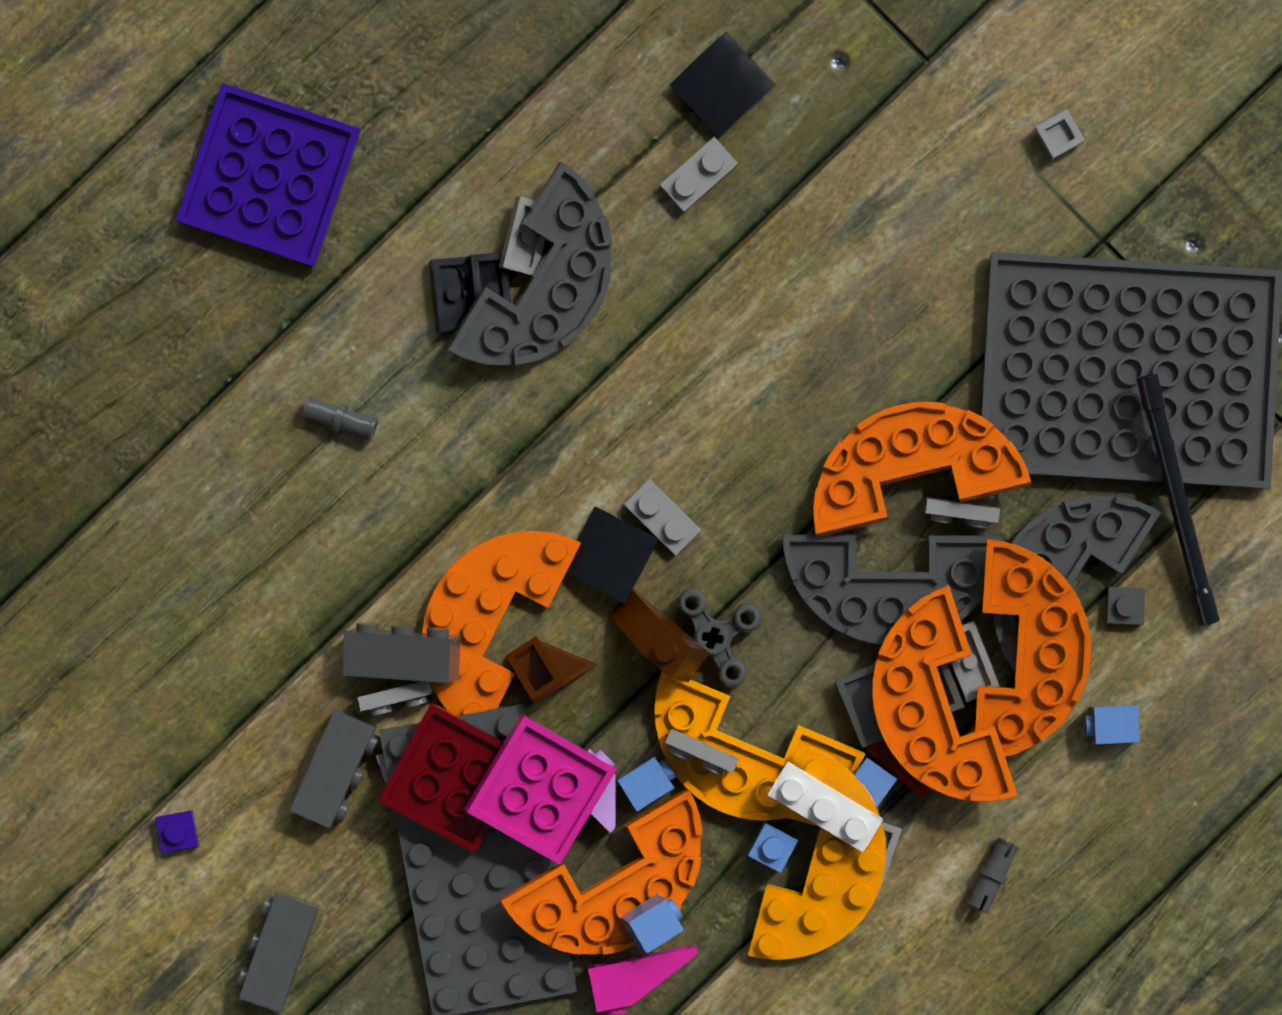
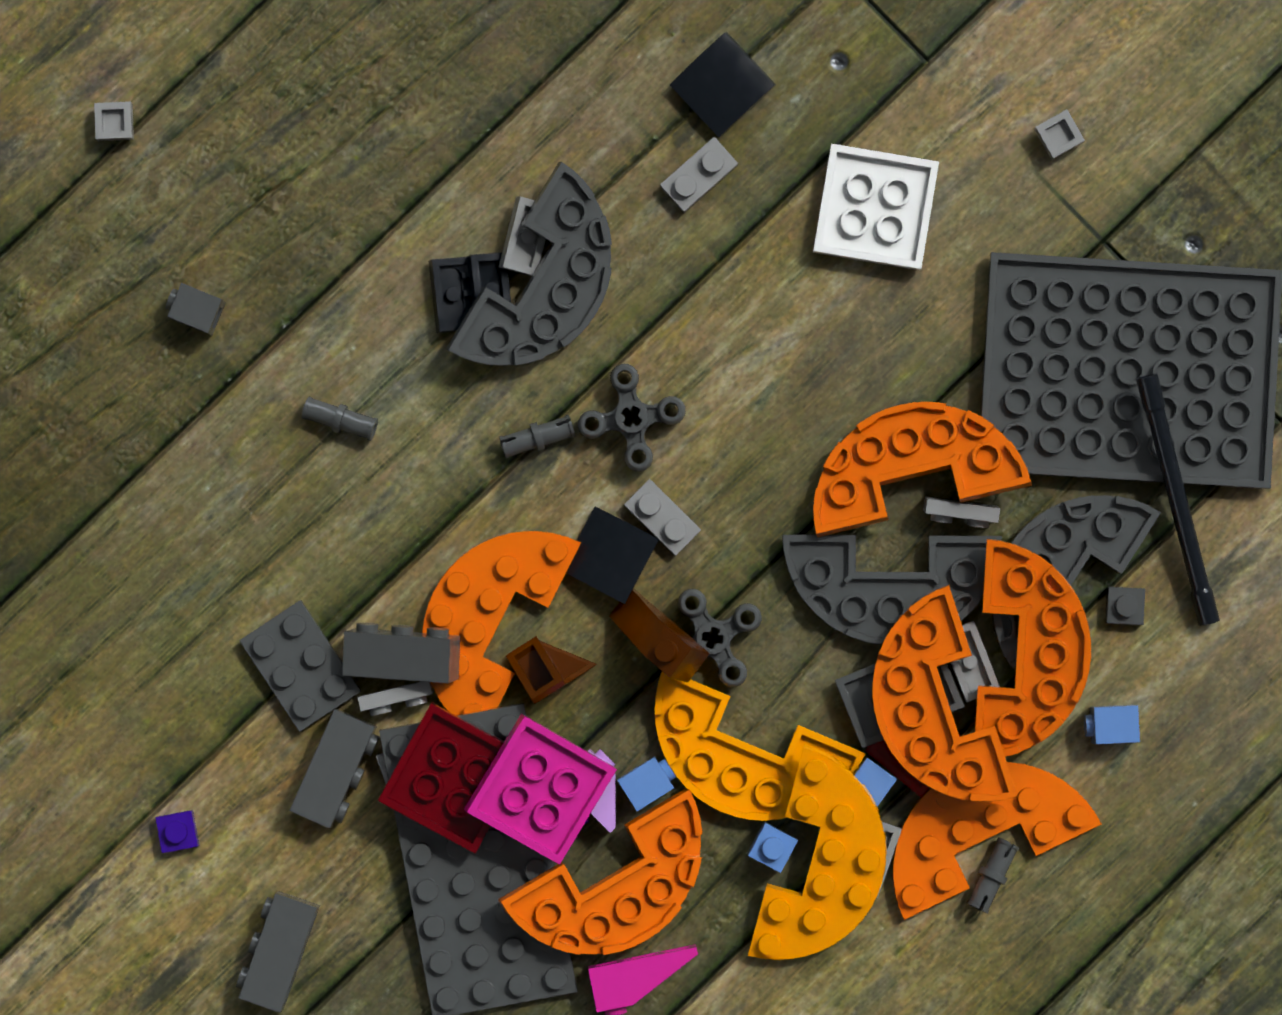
(114, 121): none -> light grey plate
(195, 308): none -> dark grey brick
(268, 175): dark purple plate -> none
(300, 665): none -> dark grey plate
(537, 436): none -> dark grey pin
(647, 415): none -> dark grey gear
(653, 922): medium blue brick -> none
(715, 759): light grey plate -> none
(825, 806): white plate -> none
(875, 207): none -> white plate
(943, 826): none -> orange plate

